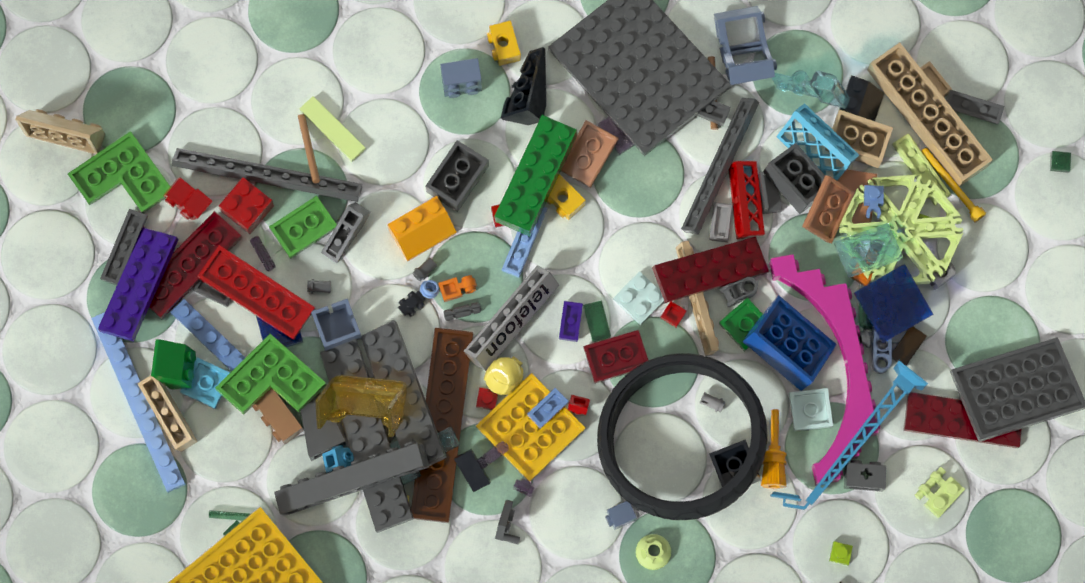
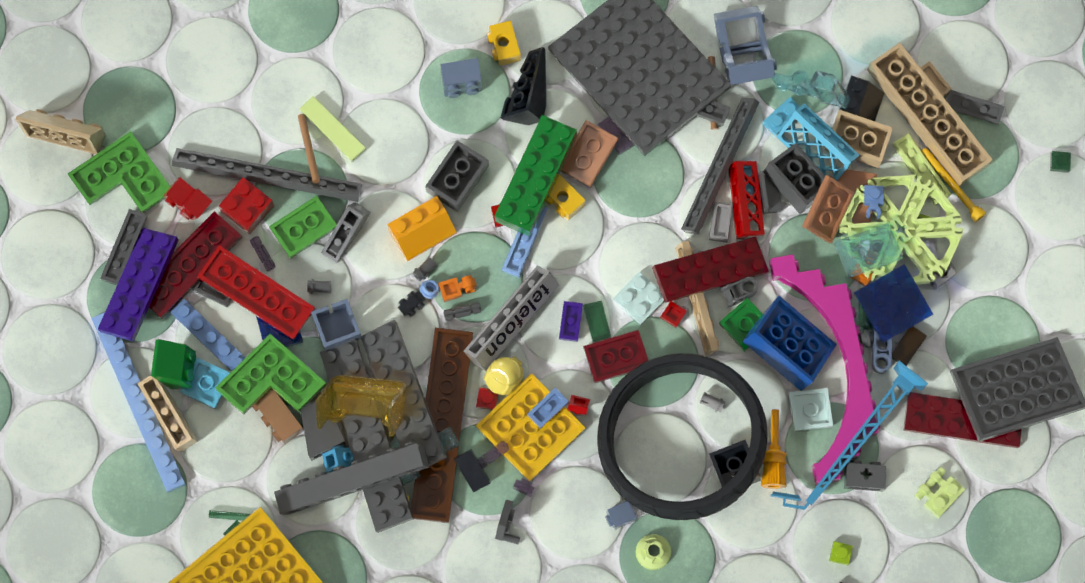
(780, 116): none -> medium azure plate

